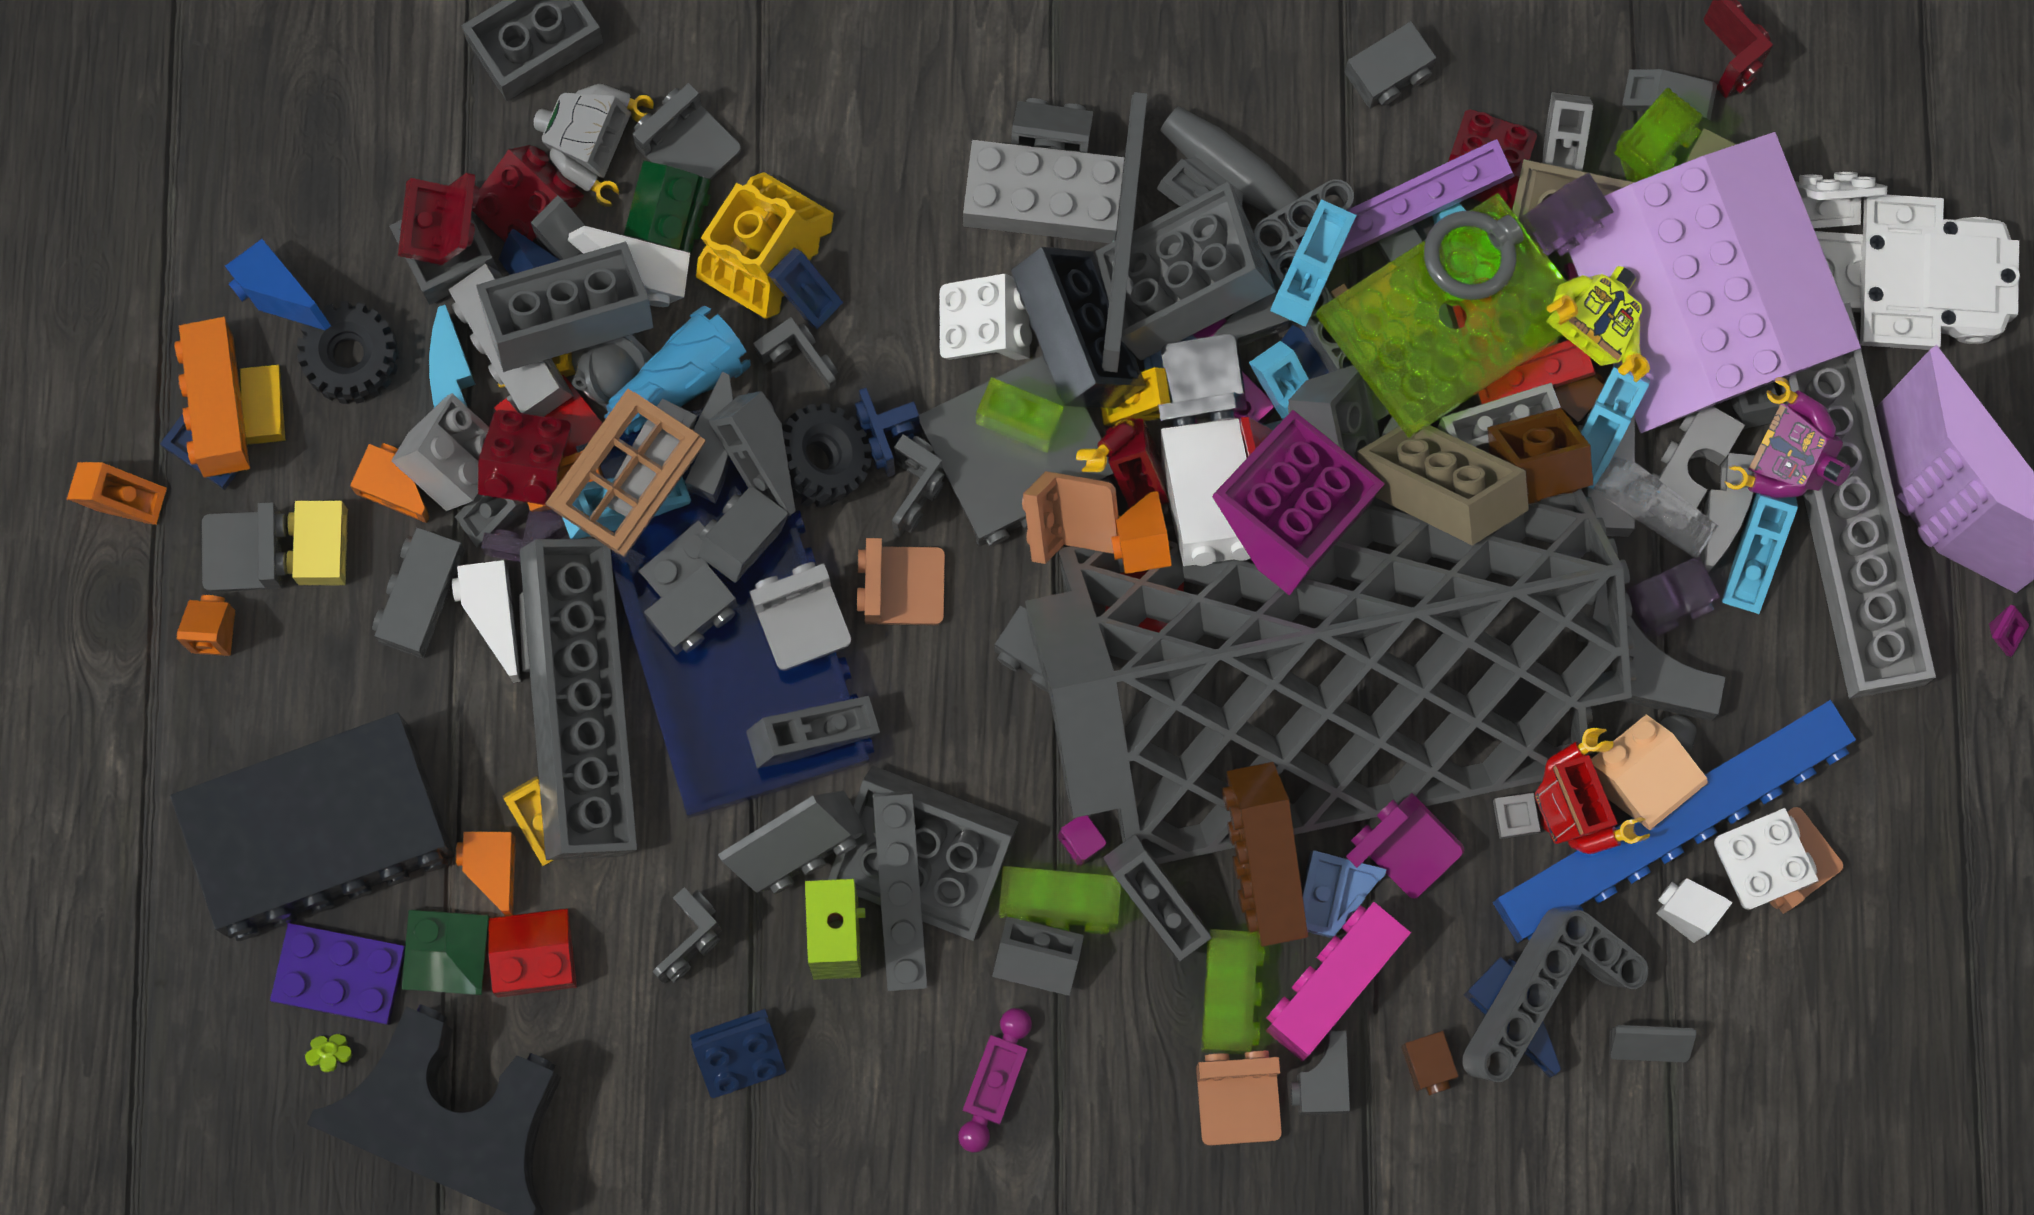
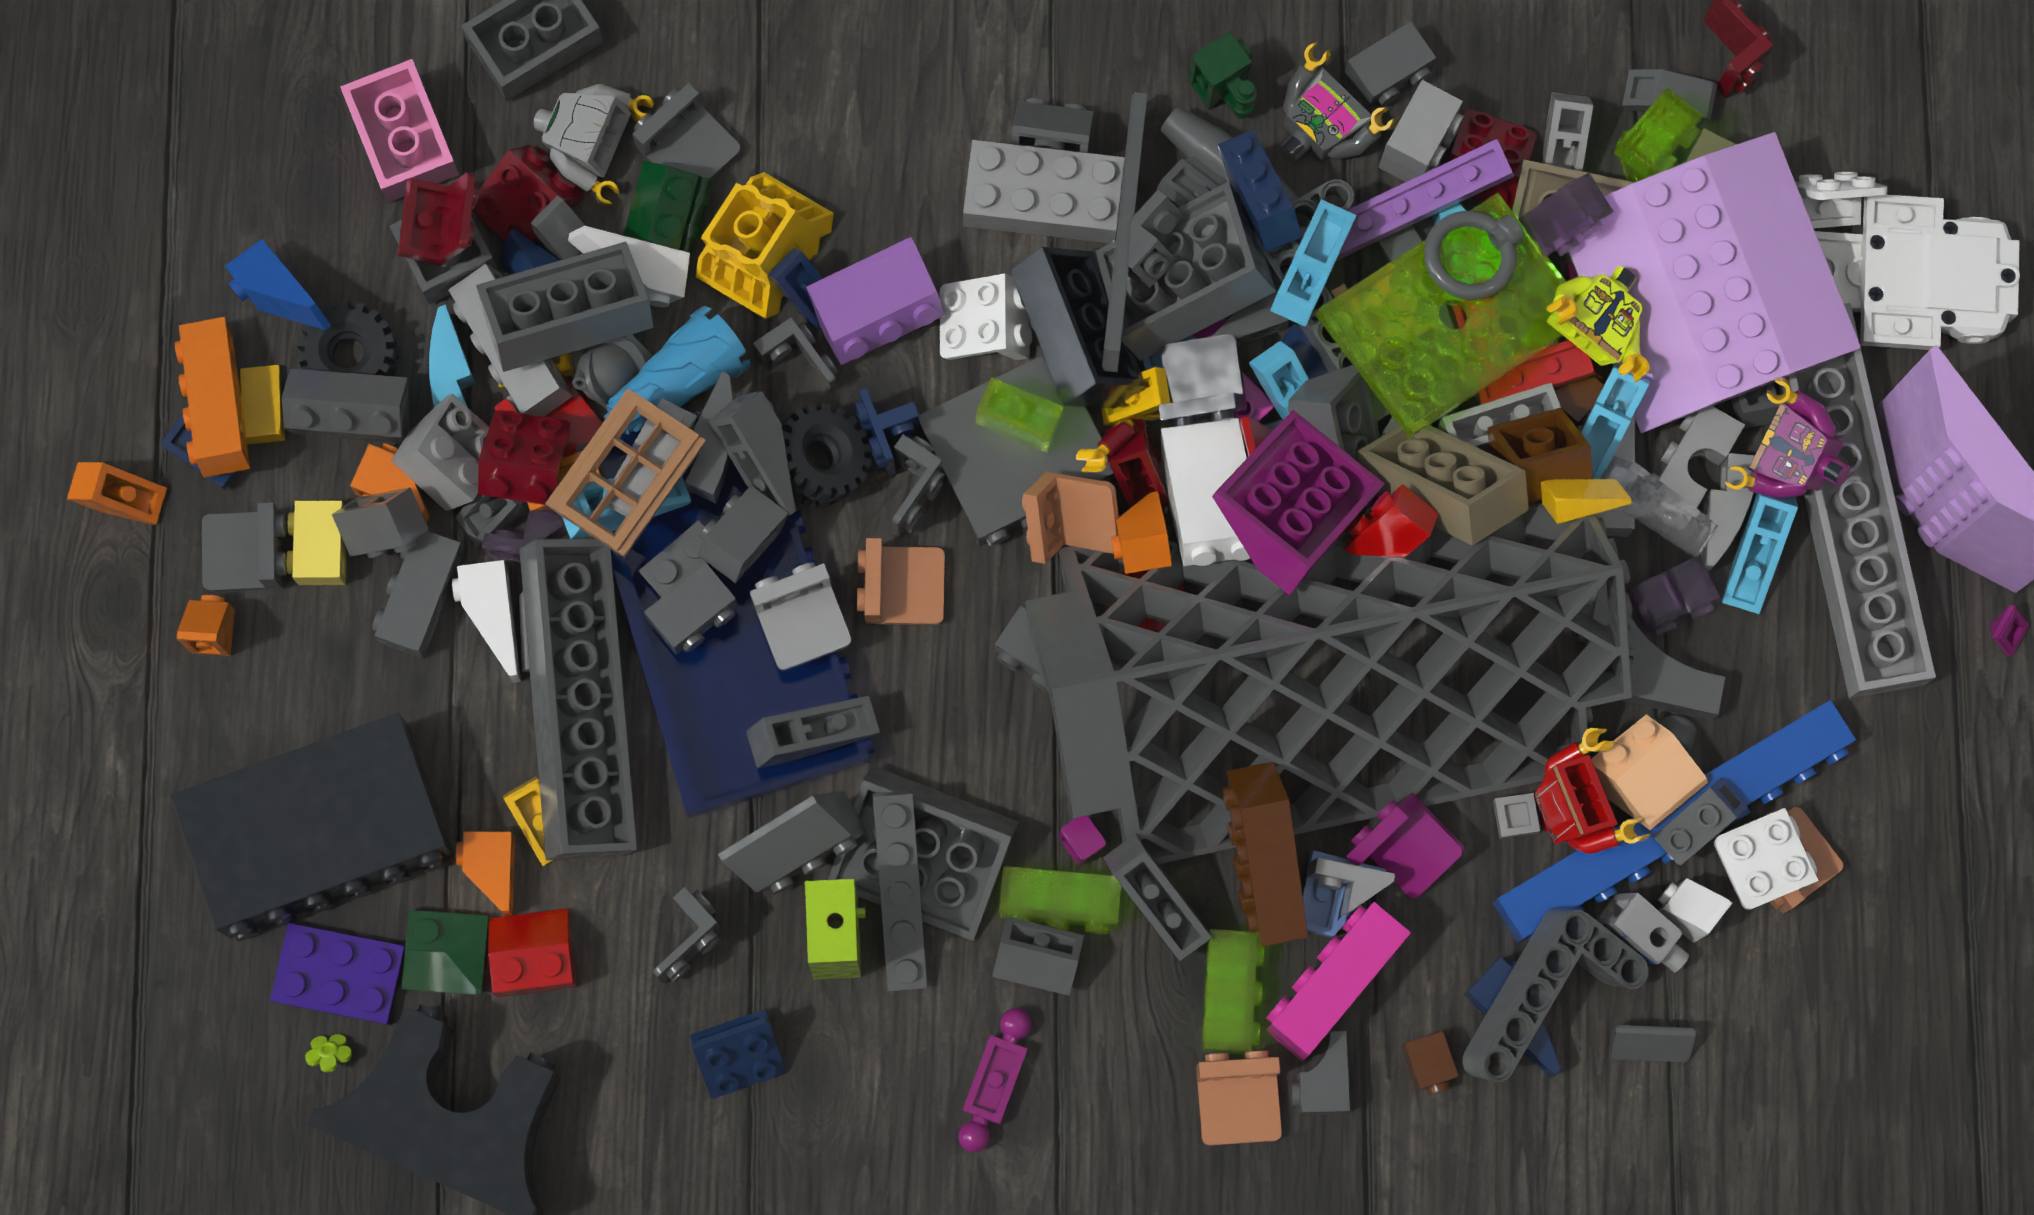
(346, 405): none -> dark grey slope
(380, 523): none -> dark grey brick
(399, 129): none -> bright pink brick
(875, 301): none -> medium lavender slope
(1149, 227): none -> dark grey slope
(1222, 74): none -> dark green brick
(1259, 190): none -> dark blue brick
(1326, 116): none -> torso
(1359, 881): none -> light grey slope
(1393, 526): none -> red slope
(1423, 129): none -> light grey brick
(1581, 497): none -> yellow slope
(1644, 930): none -> light grey torso
(1700, 821): none -> dark grey bracket

